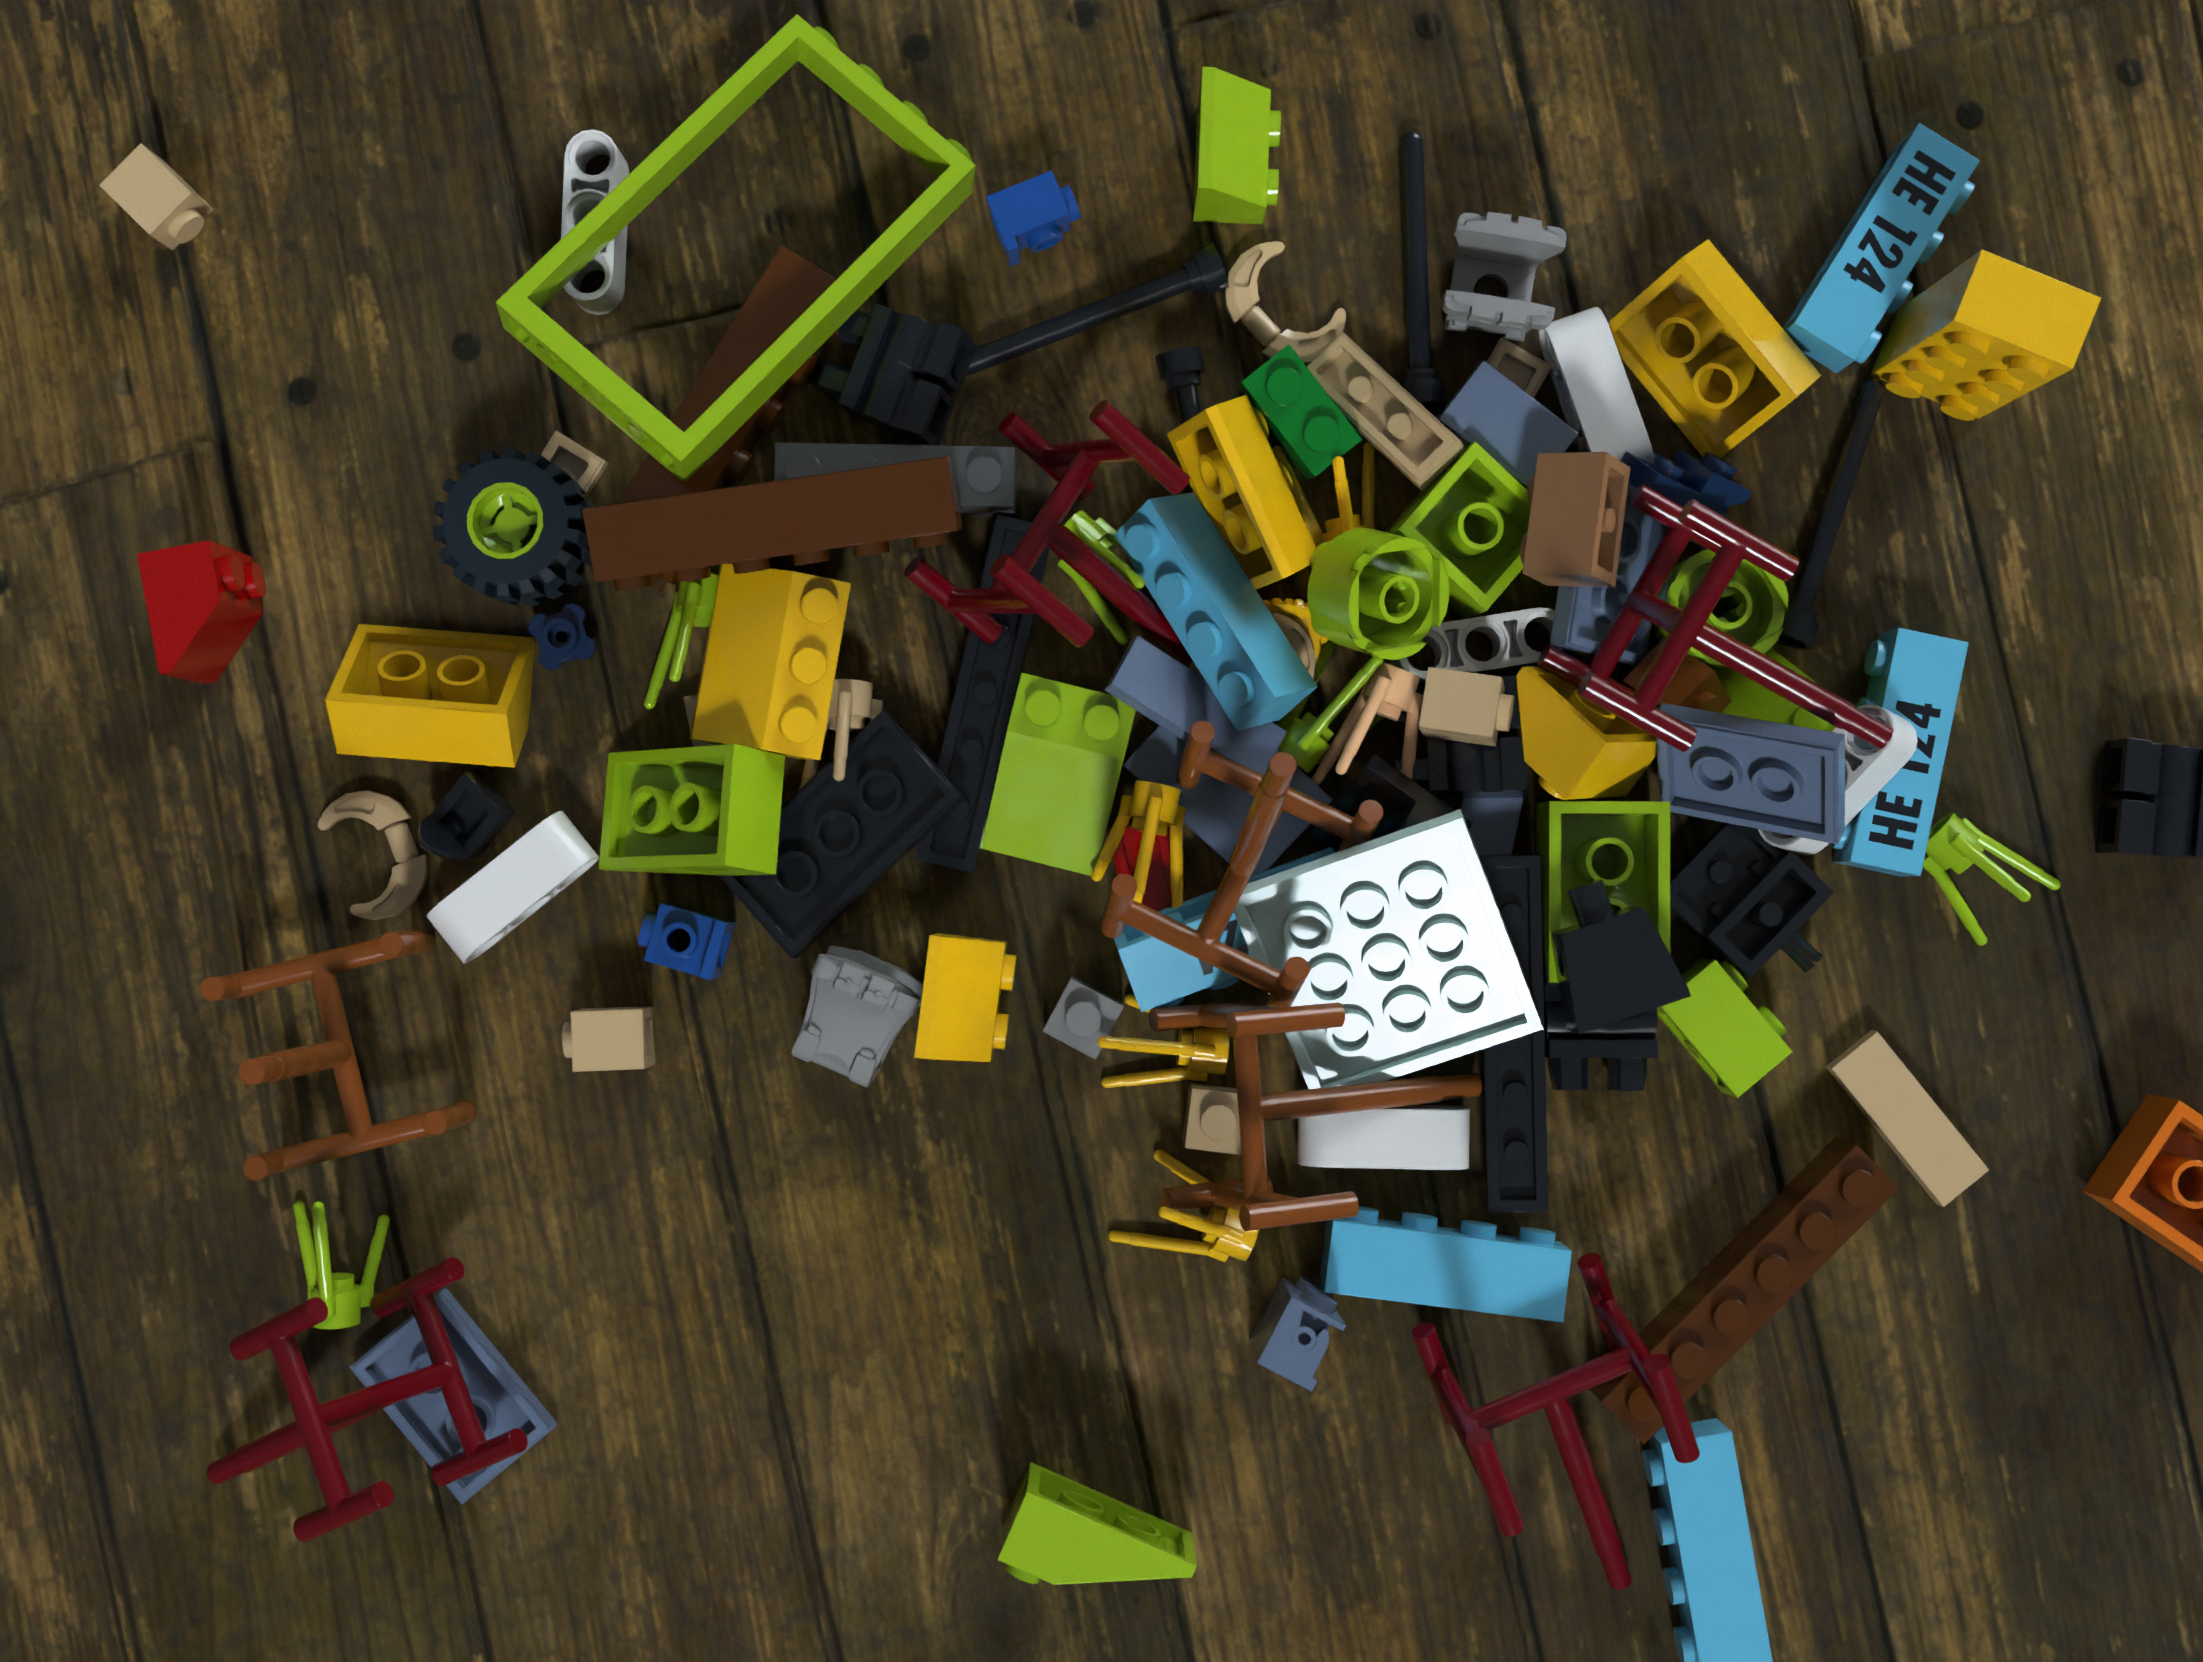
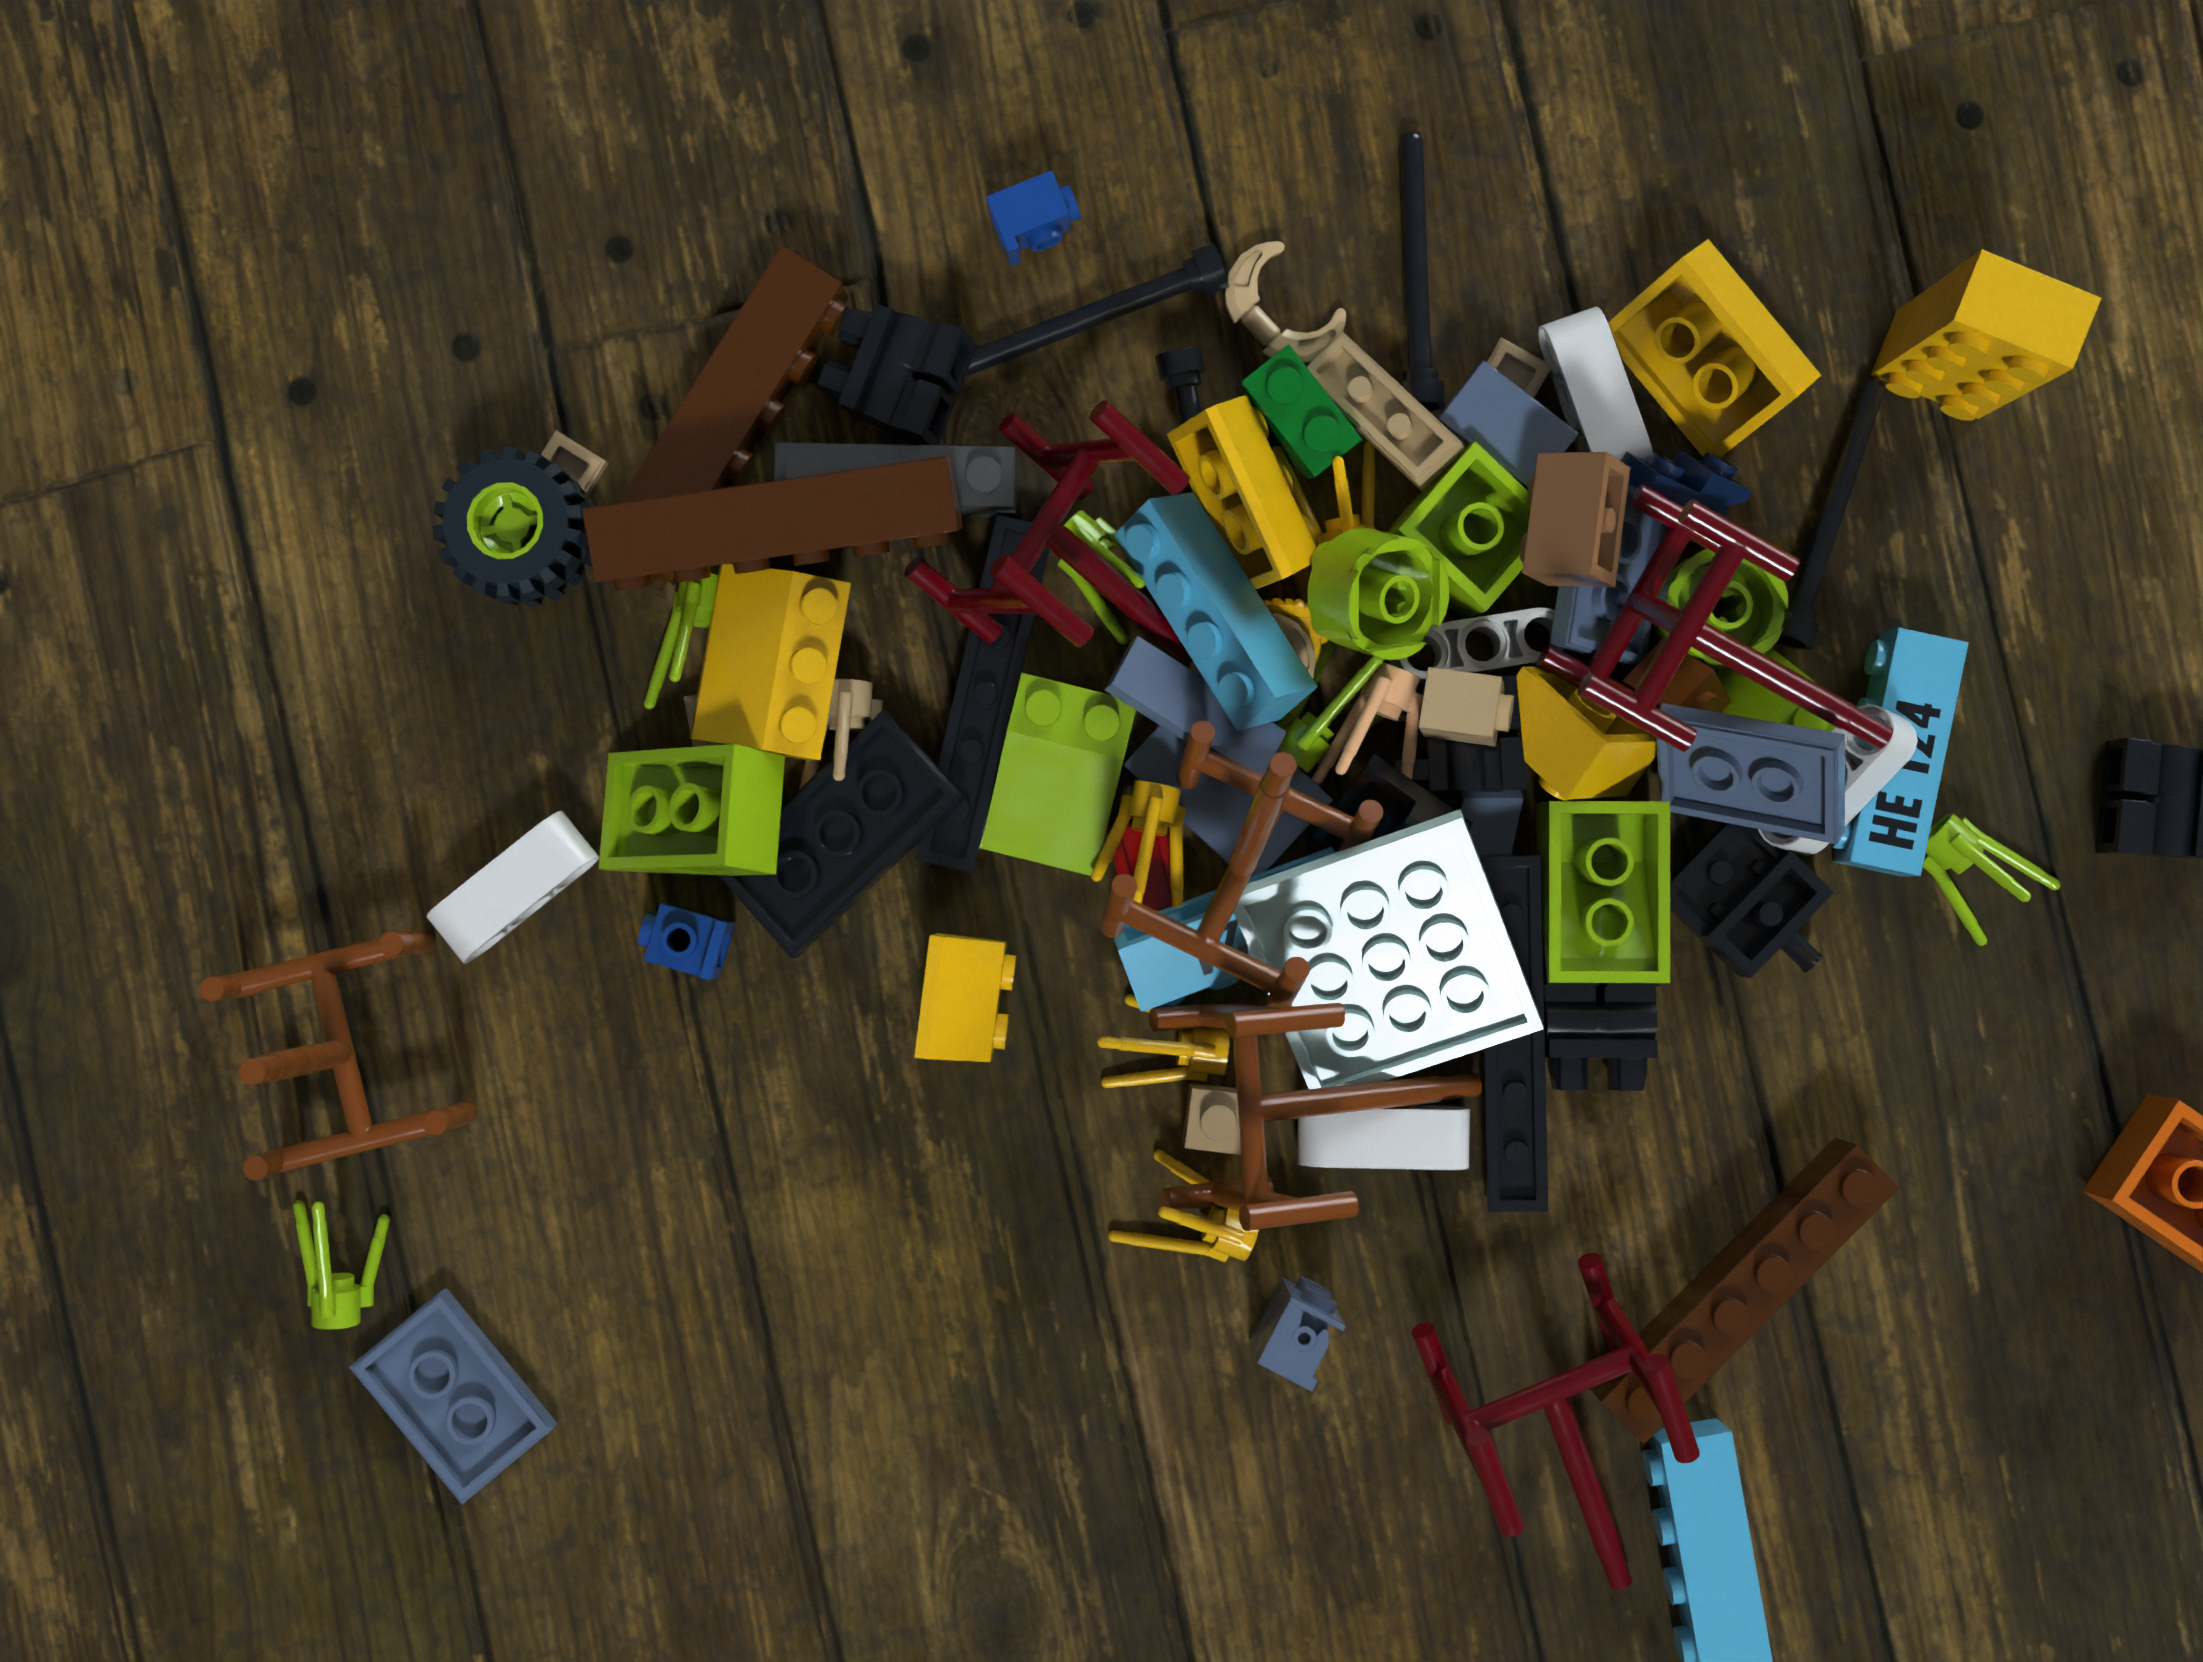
(157, 198): tan brick -> none
(200, 606): red slope -> none
(318, 1420): dark red piece -> none
(389, 814): tan piece -> none
(432, 695): yellow slope -> none
(465, 819): black plate -> none
(578, 642): dark blue plate -> none
(580, 196): white beam -> none
(610, 1038): tan brick -> none
(855, 1012): light grey piece -> none
(862, 88): lime door -> none
(1083, 1017): light grey brick -> none
(1083, 1536): lime slope -> none
(1233, 150): lime slope -> none
(1446, 1265): medium azure brick -> none
(1509, 253): light grey piece -> none
(1611, 962): black torso -> none
(1724, 1028): lime brick -> none
(1879, 249): medium azure brick -> none
(1907, 1118): tan tile -> none

